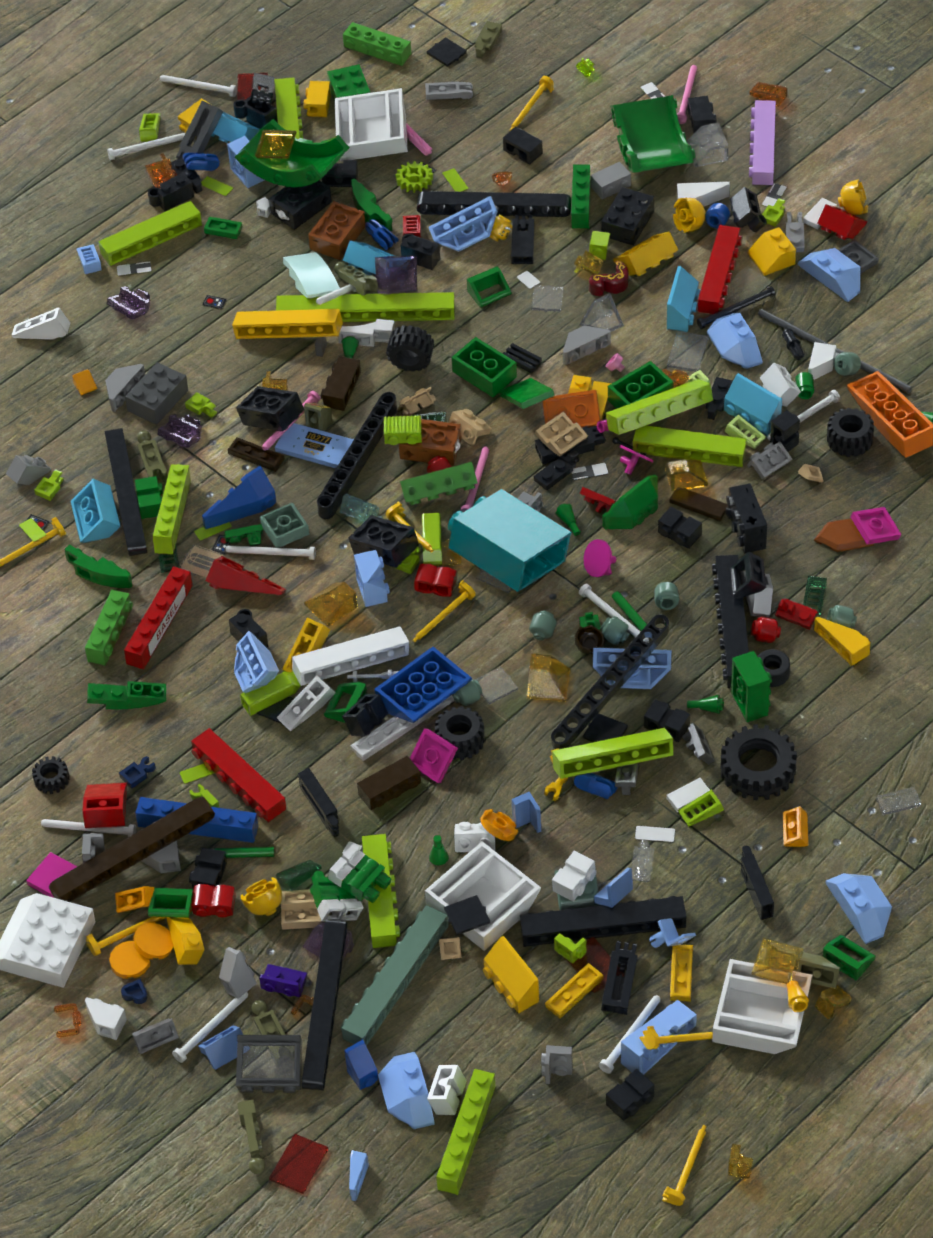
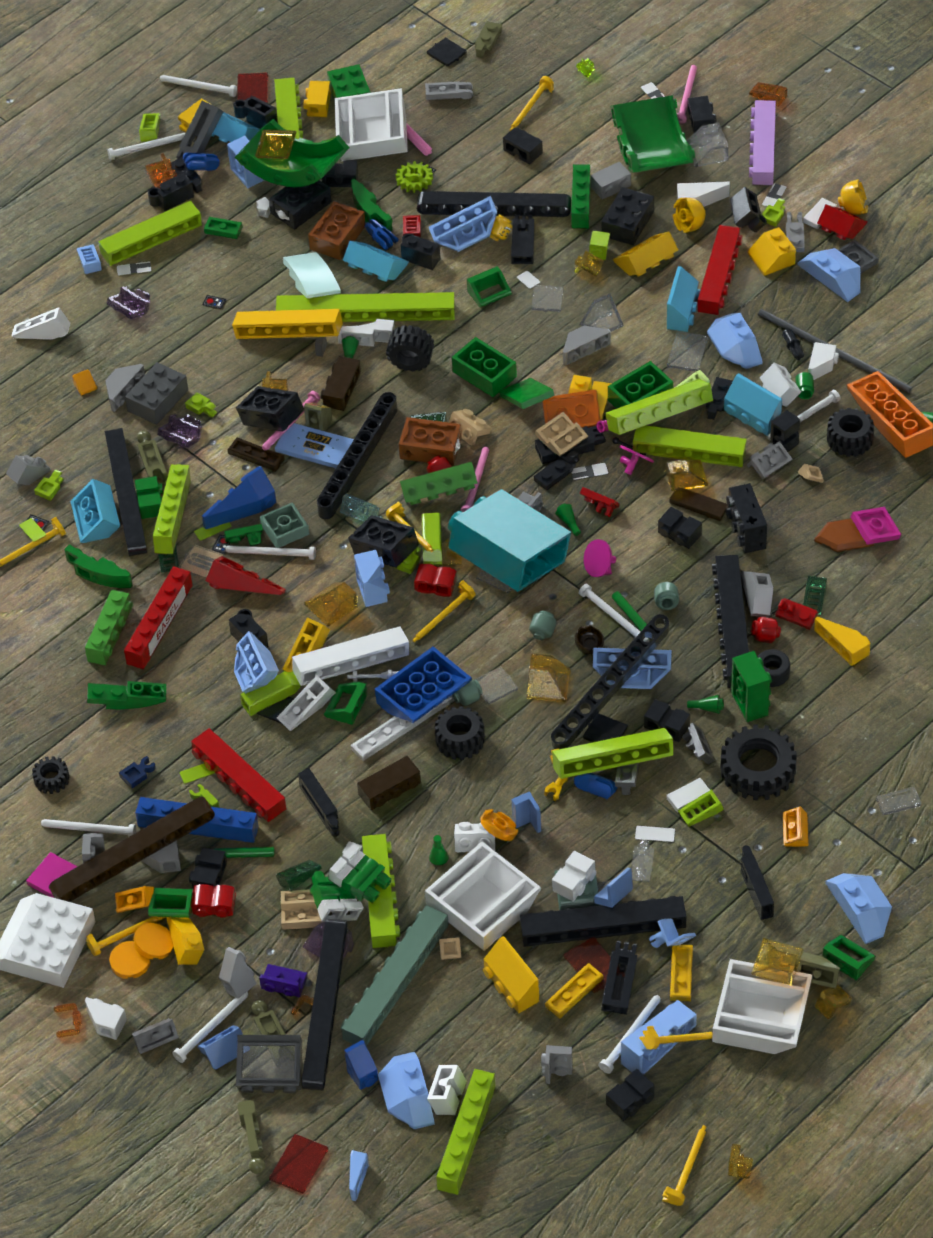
(104, 805): red slope -> none
(134, 992): dark blue tile -> none
(216, 186): lime sticker -> none
(262, 95): black hinge -> none
(263, 897): yellow cylinder -> none
(332, 295): white bar -> none
(356, 278): olive plate -> none
(365, 715): black brick -> none
(377, 44): bright green brick -> none
(396, 274): clear purple slope -> none
(402, 430): lime brick -> none
(421, 397): tan hinge -> none
(433, 755): dark pink tile -> none
(455, 180): lime sticker -> none
(467, 915): black piece -> none
(502, 178): clear orange piece -> none
(524, 356): black tile -> none
(568, 949): lime bracket -> none
(590, 619): green tile -> none
(610, 283): dark red animal -> none
(615, 363): bright pink tile -> none
(615, 630): sand green head -> none
(633, 505): green wedge -> none
(677, 376): clear orange plate -> none
(717, 215): blue head -> none
(740, 305): black bar -> none
(743, 425): yellowish green slope -> none
(755, 575): black tile -> none
(796, 997): yellow cone -> none
(842, 615): sand green head -> none
(847, 363): sand green head -> none

